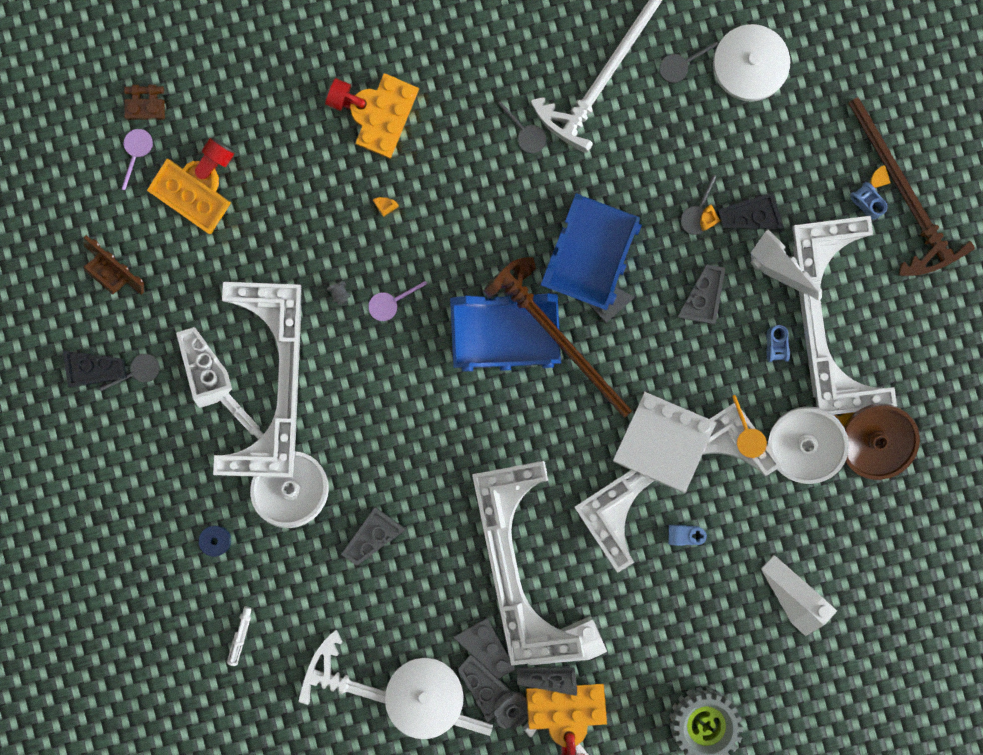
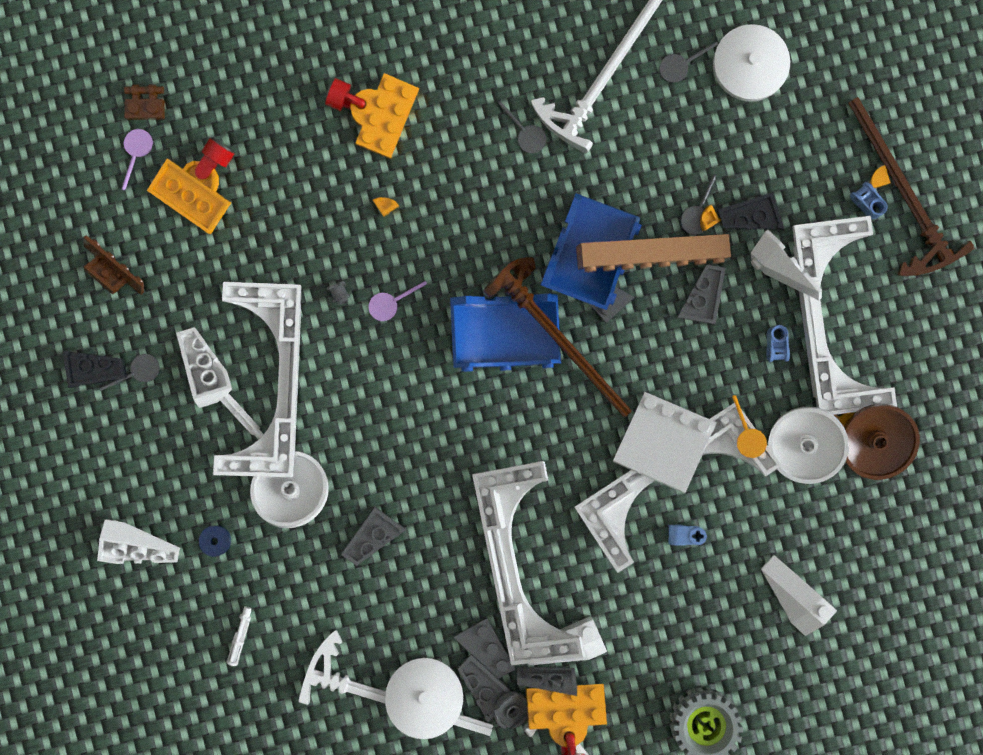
(124, 543): none -> white wedge
(652, 252): none -> medium nougat brick

